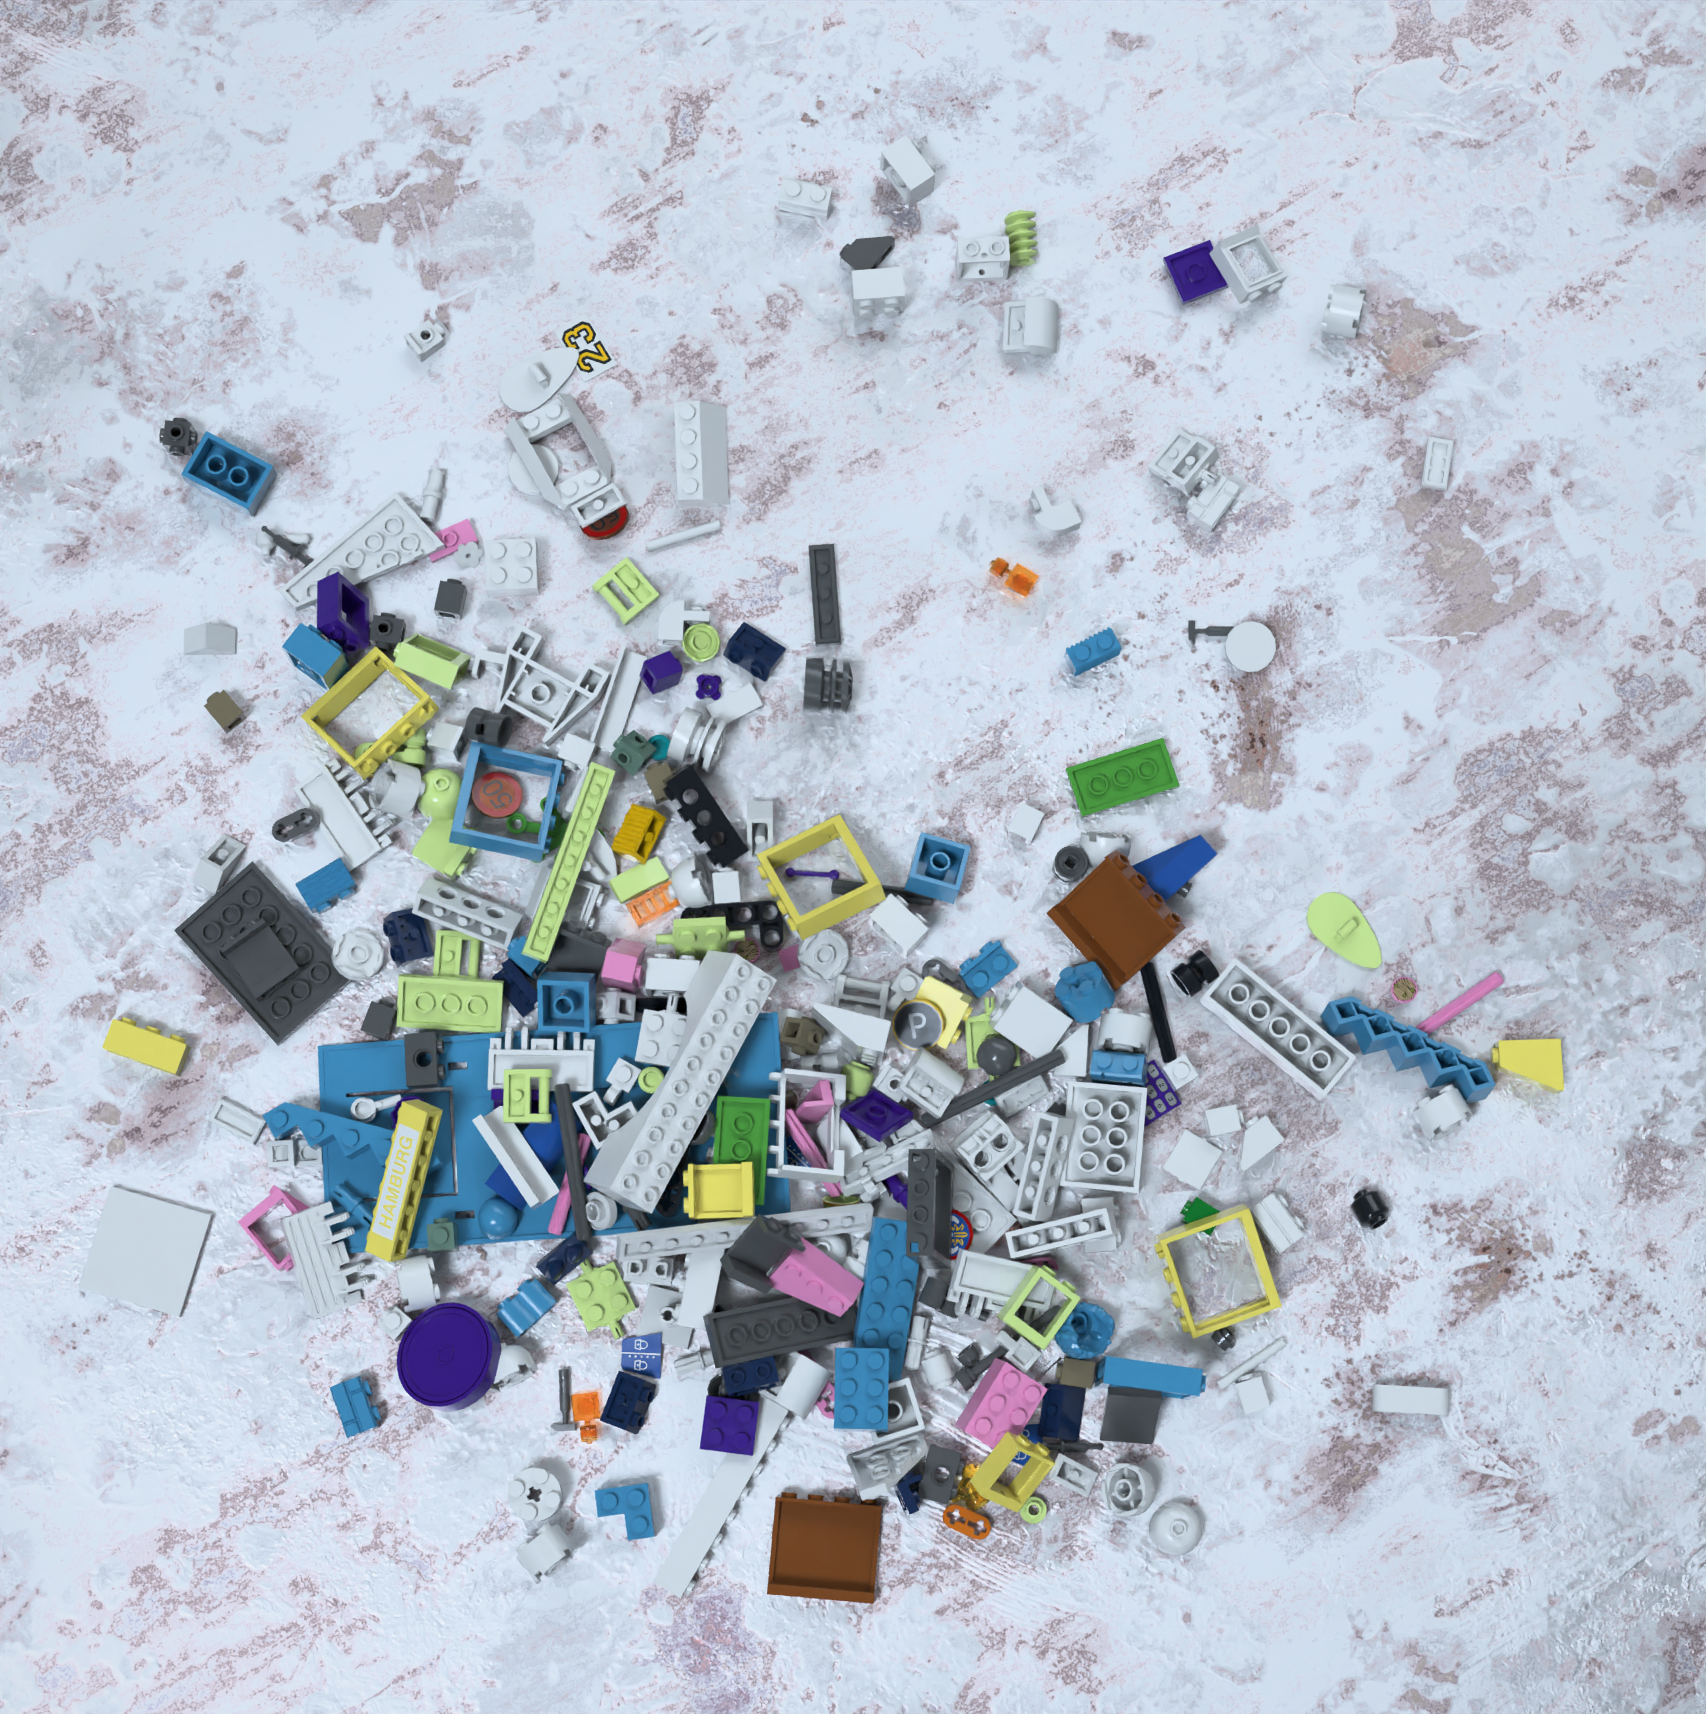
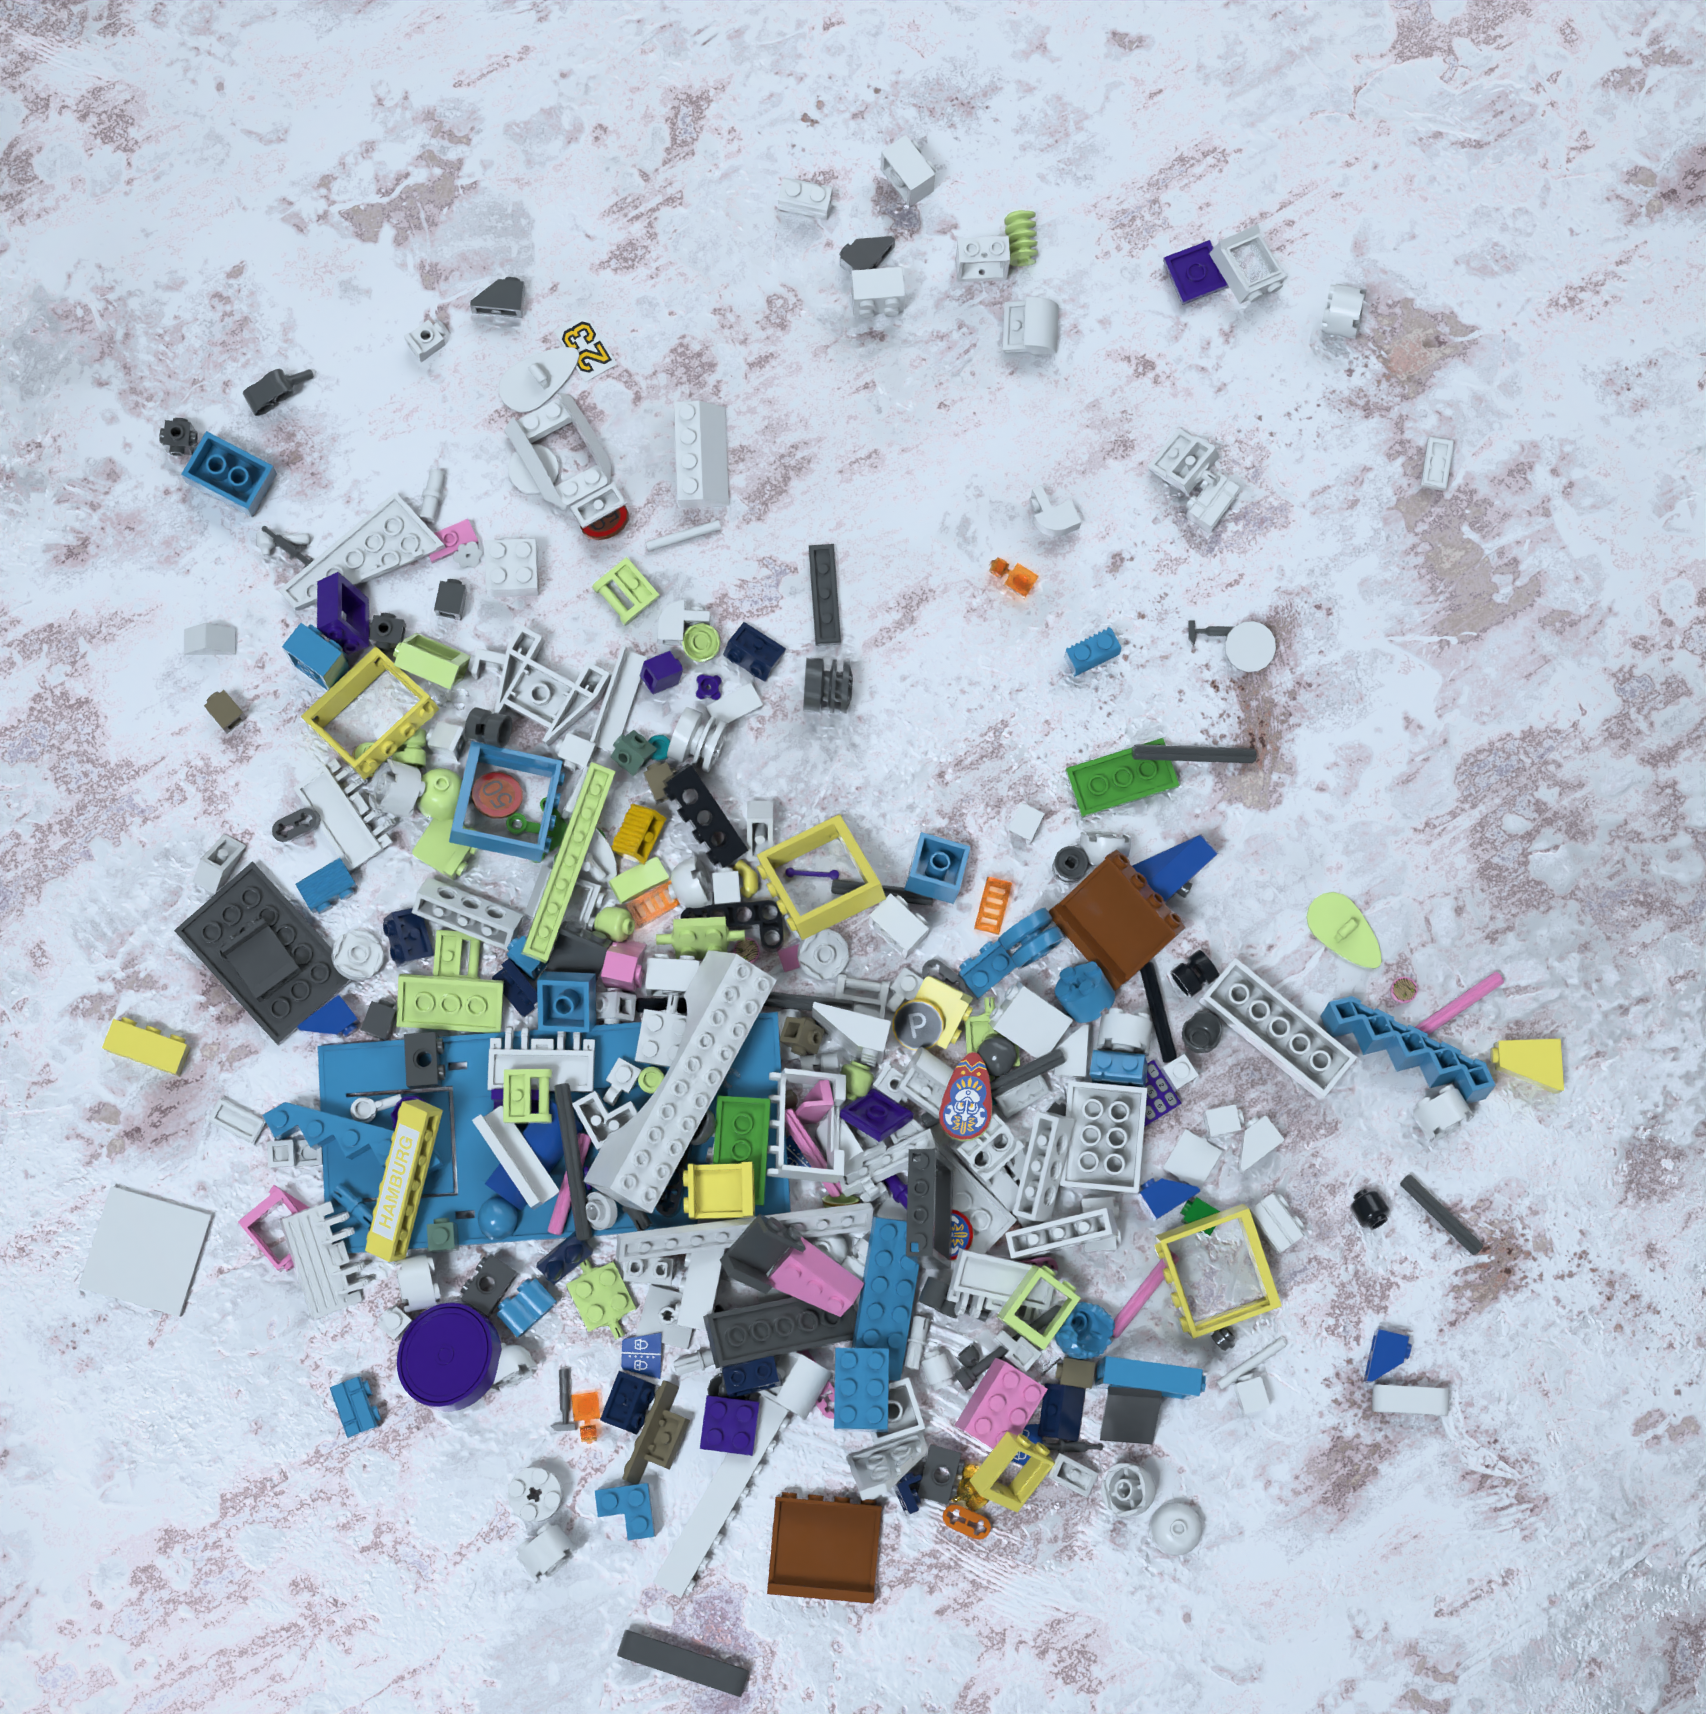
(273, 386): none -> dark grey beam
(331, 1020): none -> blue slope
(501, 298): none -> dark grey slope
(503, 1278): none -> dark grey brick
(615, 923): none -> yellowish green head
(659, 1436): none -> dark tan bracket
(683, 1663): none -> dark grey beam
(750, 879): none -> light yellow arm
(804, 1002): none -> dark grey axle
(967, 1100): none -> shield
(1000, 884): none -> clear orange slope
(1030, 935): none -> dark azure wheel
(1041, 1510): yellowish green plate -> none
(1140, 1297): none -> bright pink axle
(1165, 1195): none -> blue slope
(1193, 753): none -> dark grey axle
(1202, 1032): none -> dark grey hair
(1386, 1353): none -> blue slope
(1441, 1214): none -> dark grey axle

